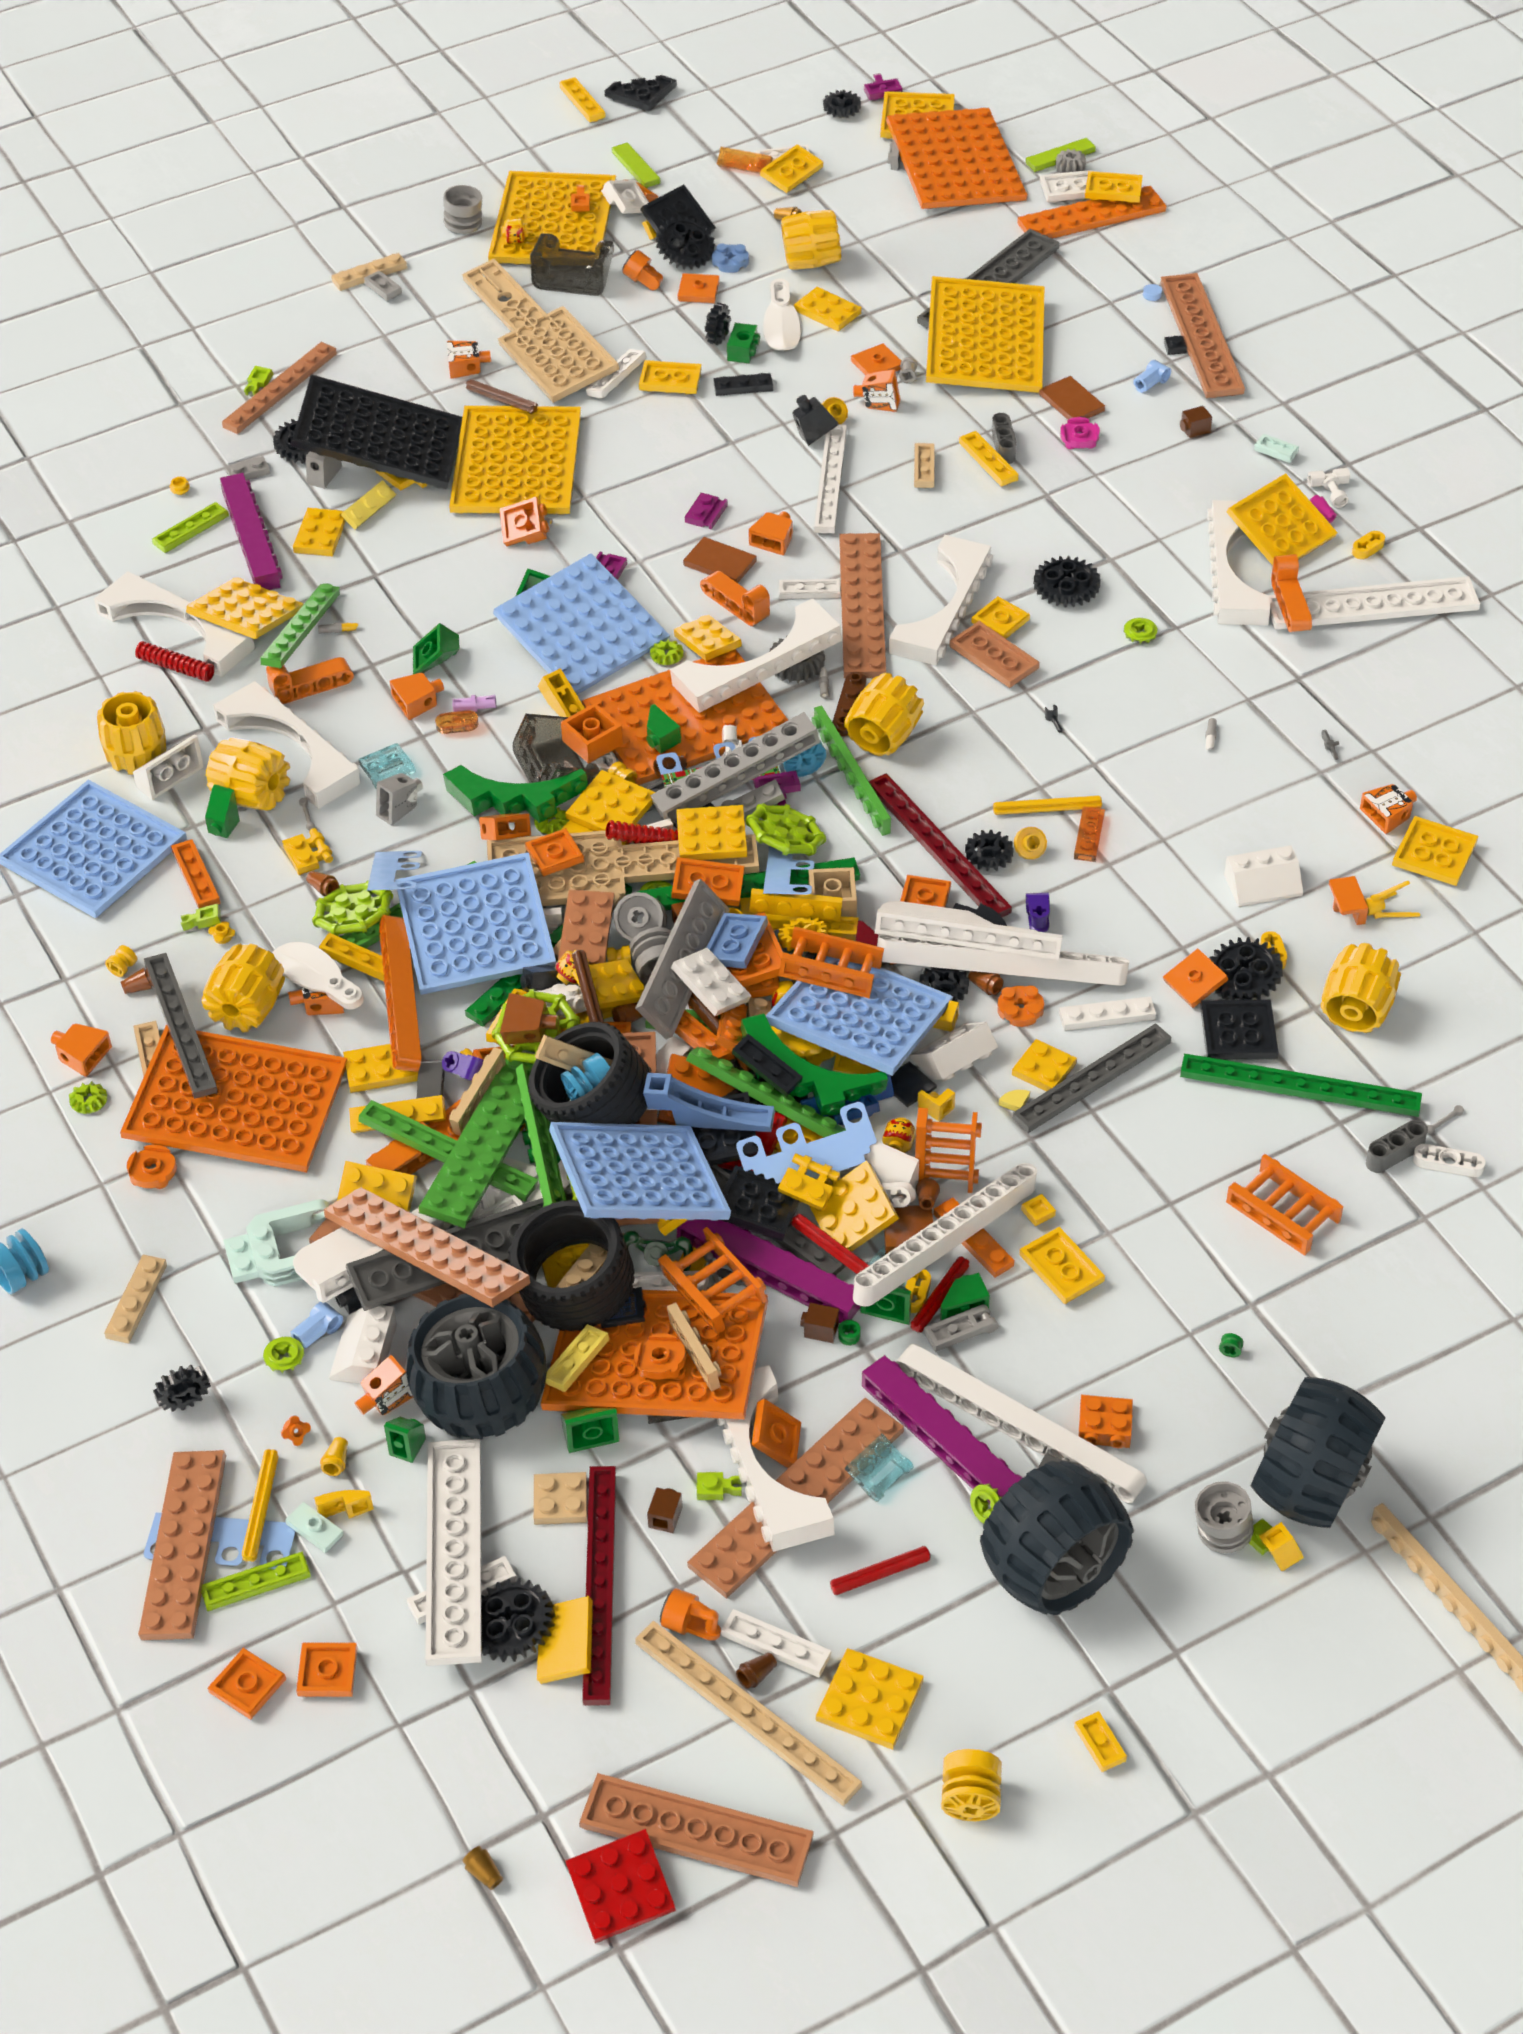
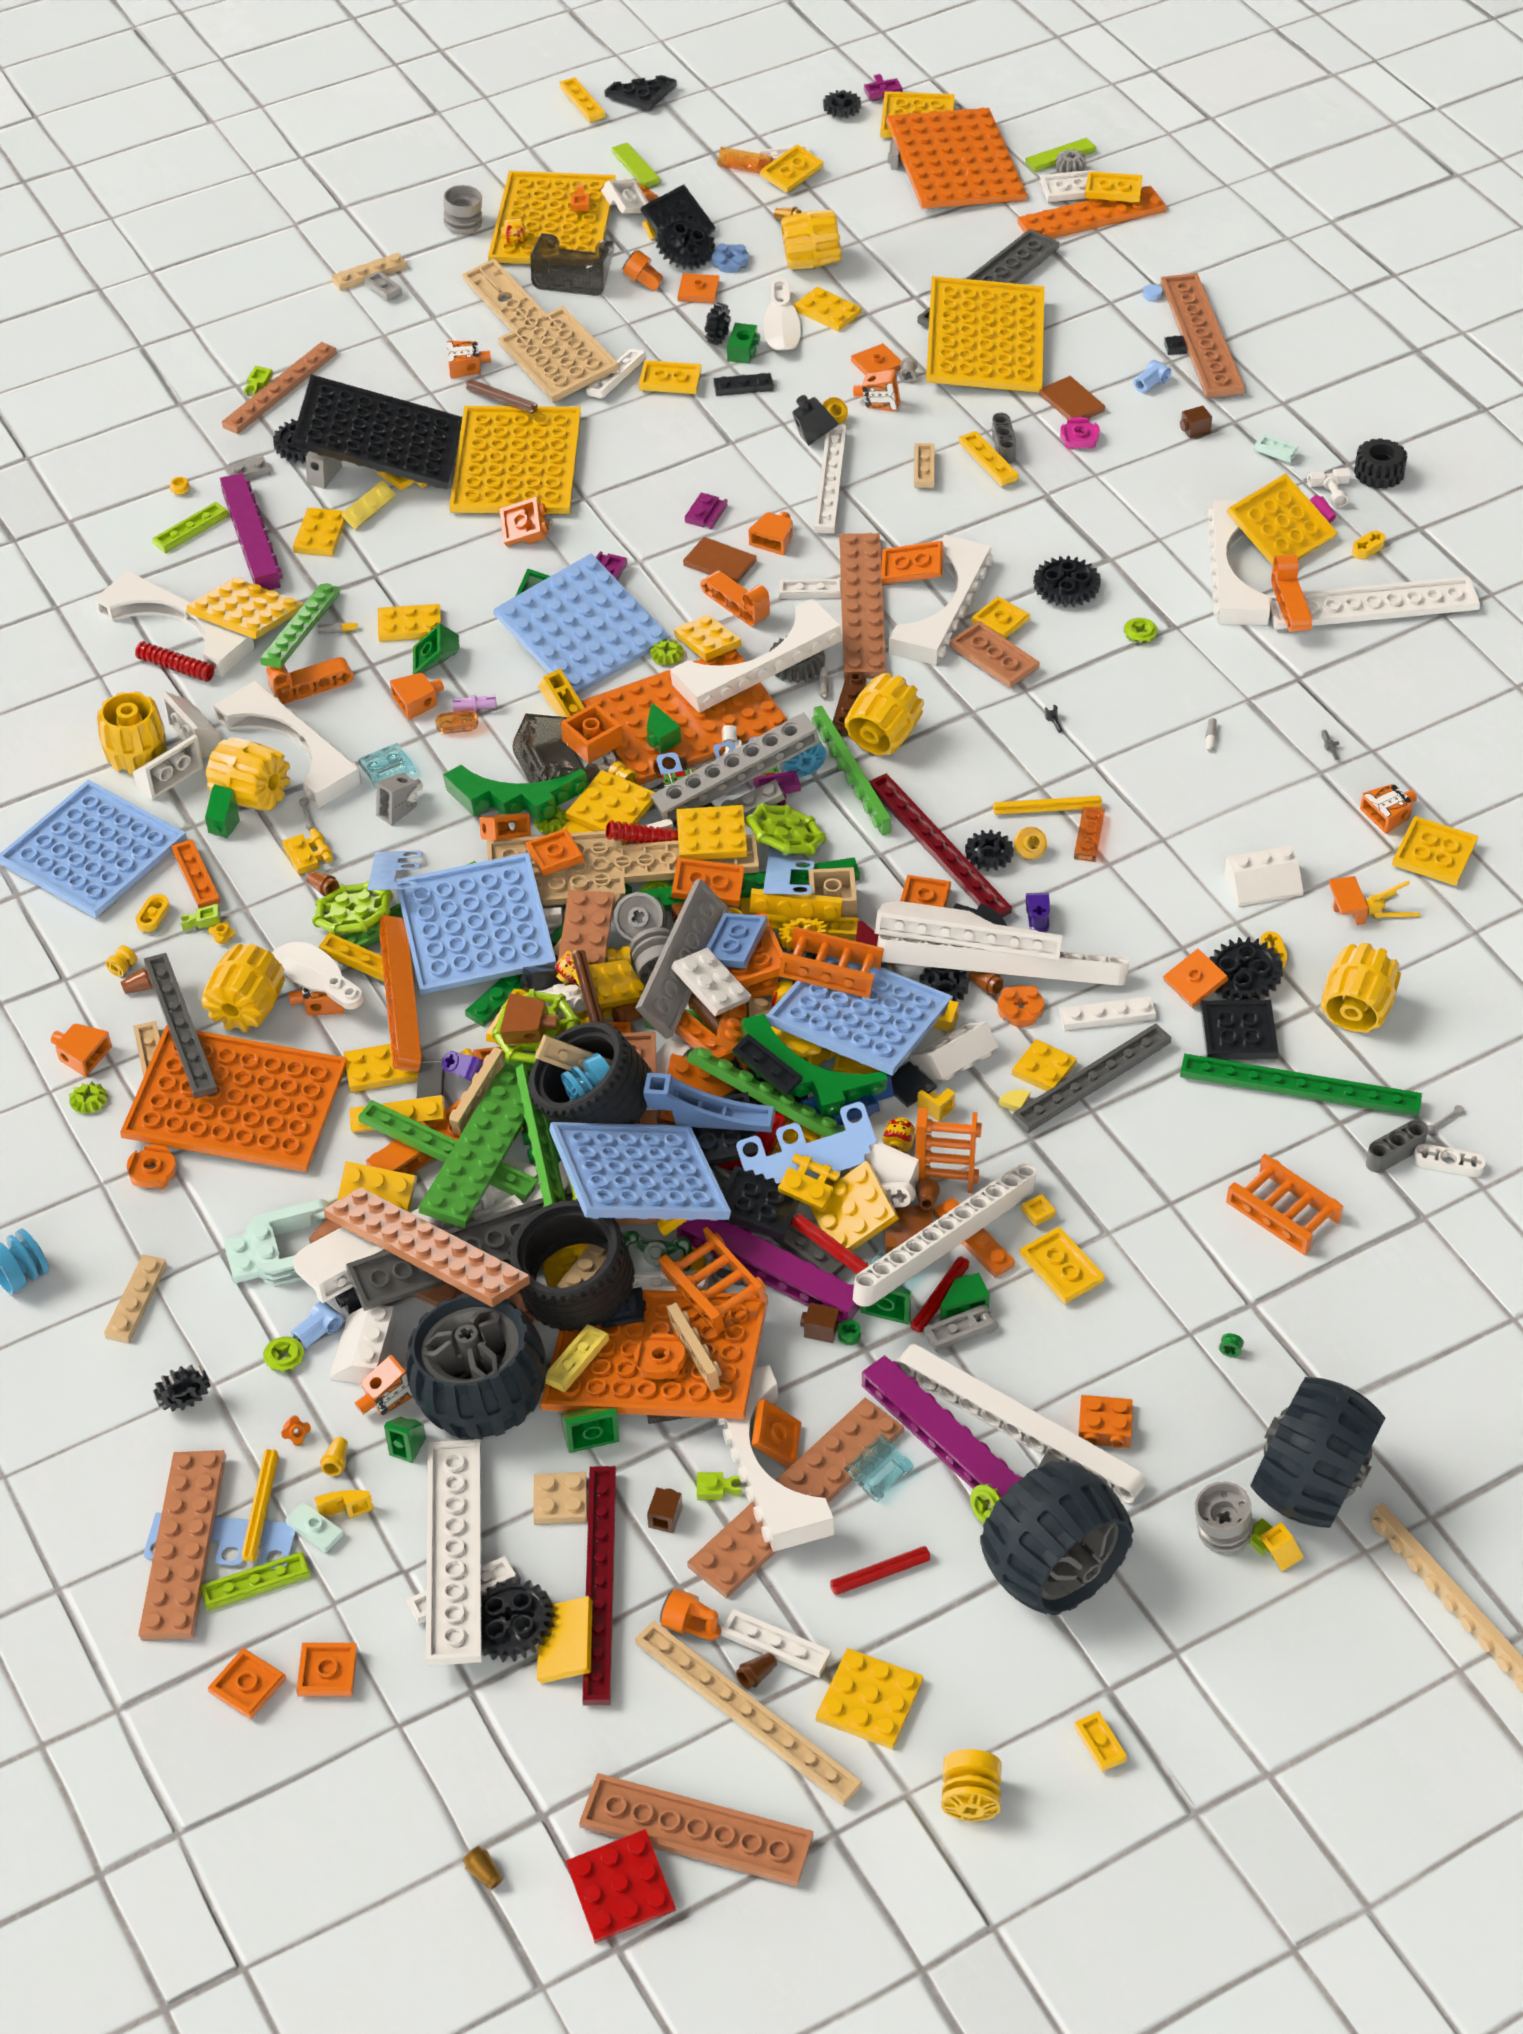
(152, 913): none -> yellow plate
(188, 720): none -> white slope
(407, 621): none -> yellow plate
(912, 562): none -> orange tile
(921, 1291): yellow beam -> none
(1380, 463): none -> black tyre

